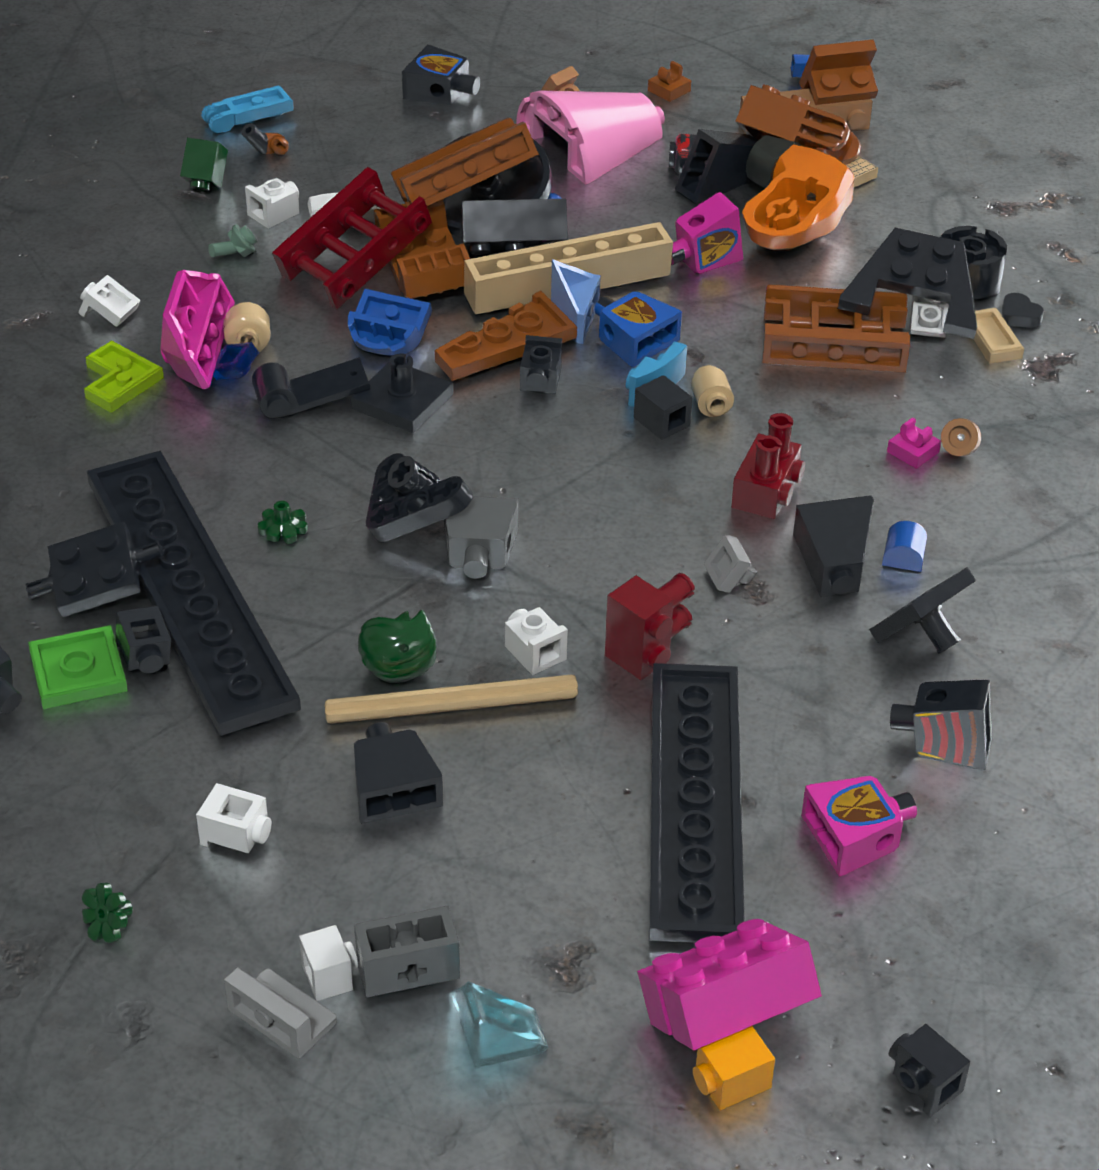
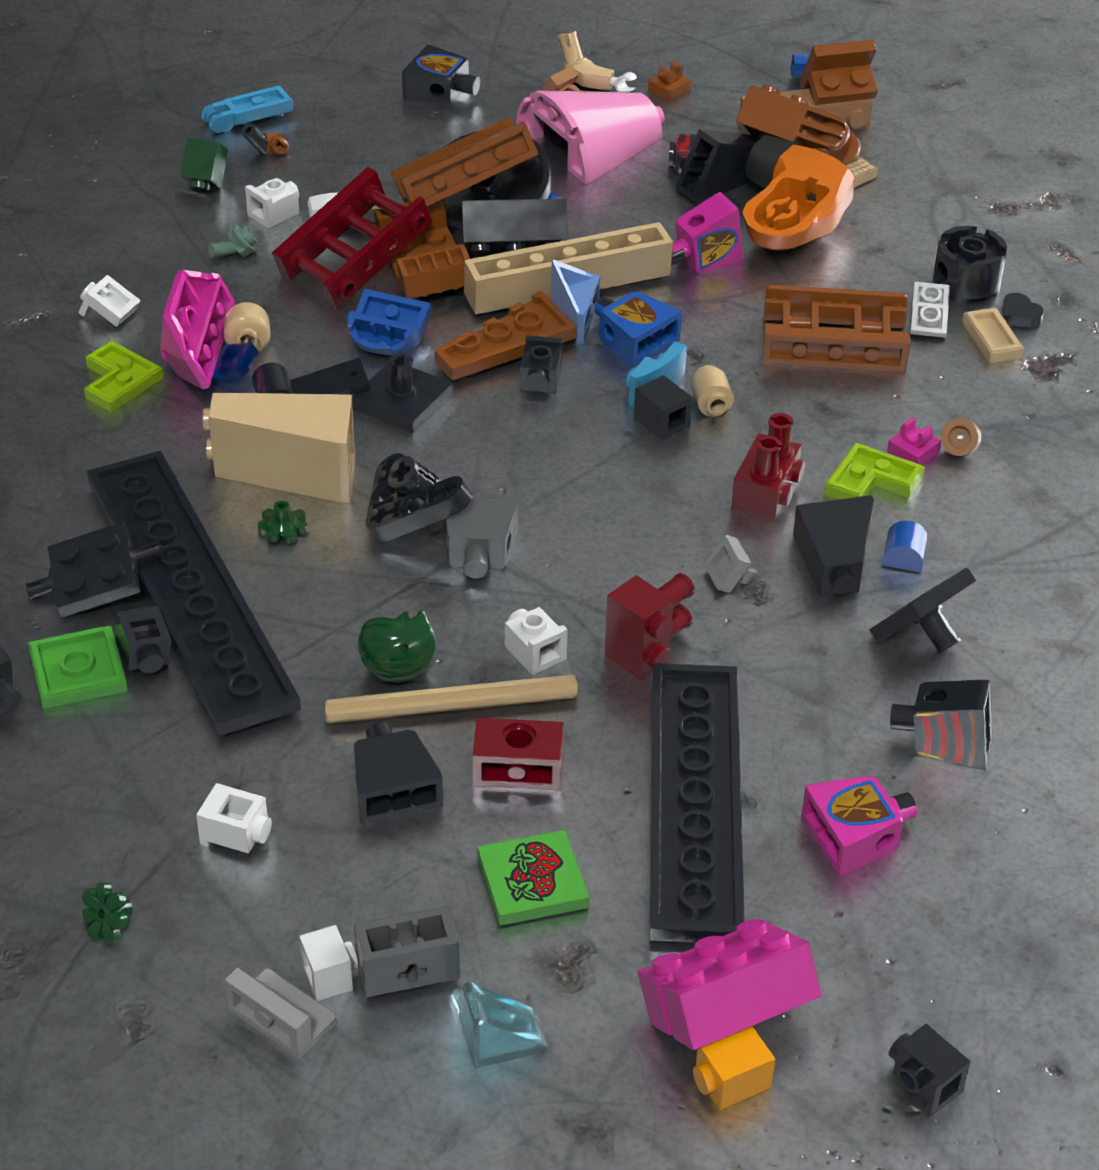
(283, 442): none -> tan slope
(518, 753): none -> dark red brick
(532, 877): none -> bright green tile
(590, 74): none -> tan arm
(869, 467): none -> lime tile
(918, 267): black wing -> none

